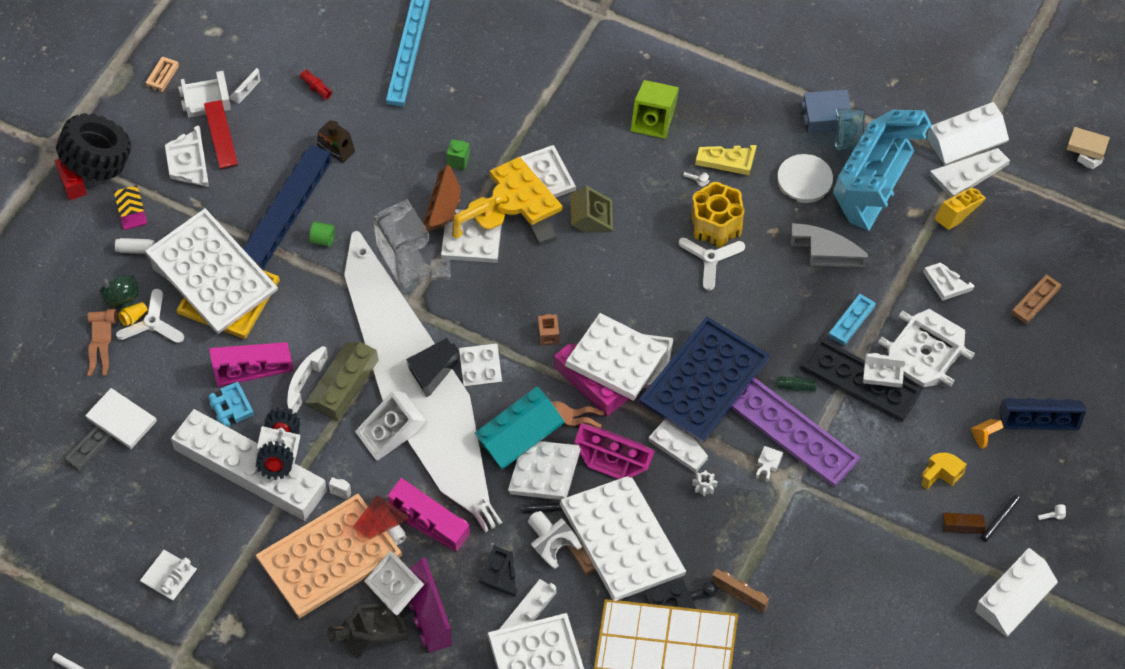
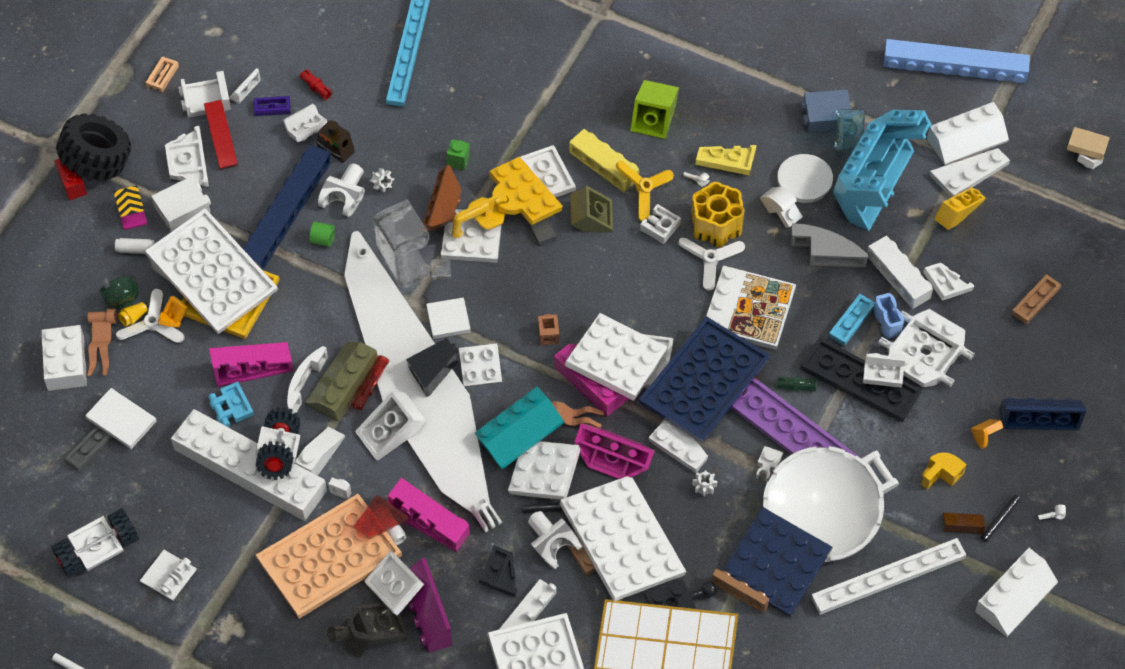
(64, 358): none -> white brick
(95, 543): none -> plate
(172, 312): none -> light orange tile
(180, 202): none -> white brick
(272, 108): none -> dark purple tile
(304, 123): none -> white bracket
(320, 450): none -> white slope
(343, 190): none -> white connector
(367, 388): none -> clear red pin
(382, 179): none -> white gear
(448, 318): none -> white tile
(601, 159): none -> light yellow brick
(644, 192): none -> yellow piece
(667, 220): none -> white brick
(751, 305): none -> plate
(778, 560): none -> dark blue plate
(782, 202): none -> white brick
(831, 496): none -> white dish
(888, 315): none -> light blue brick
(888, 576): none -> white plate
(899, 272): none -> white brick
(956, 61): none -> light blue brick

